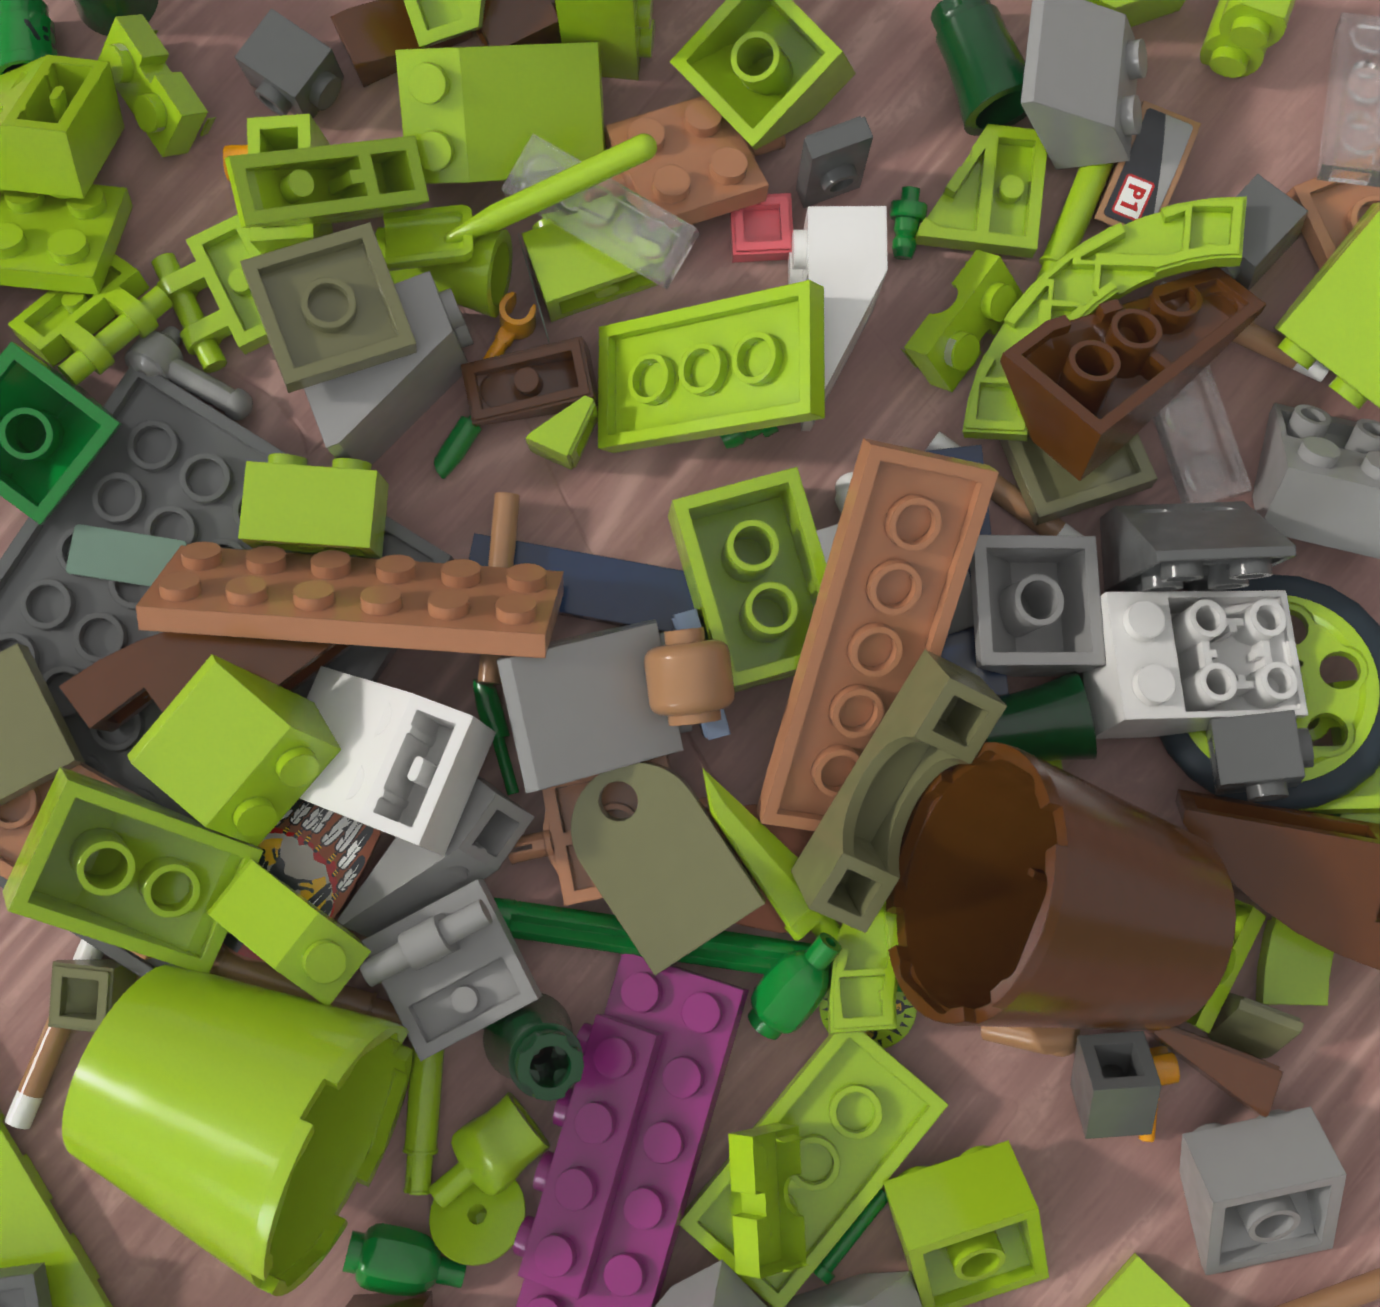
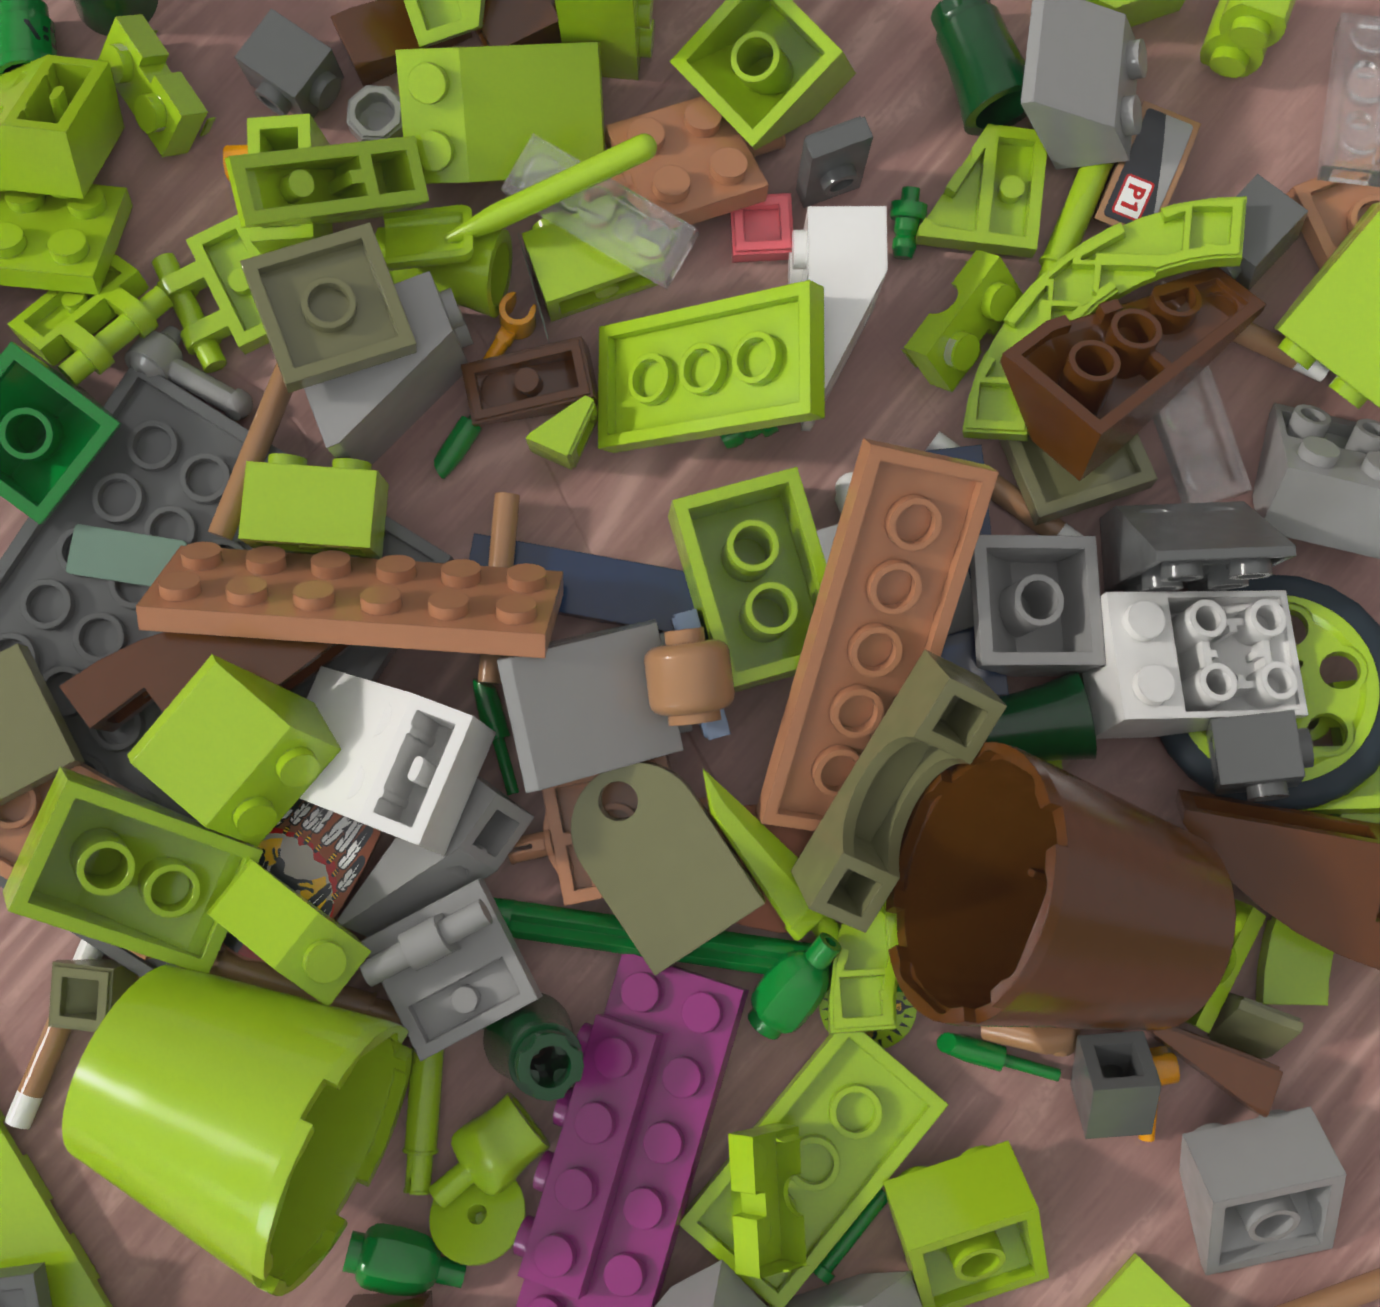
(254, 449): none -> medium nougat bar
(374, 114): none -> light grey tile
(991, 1055): none -> green piece

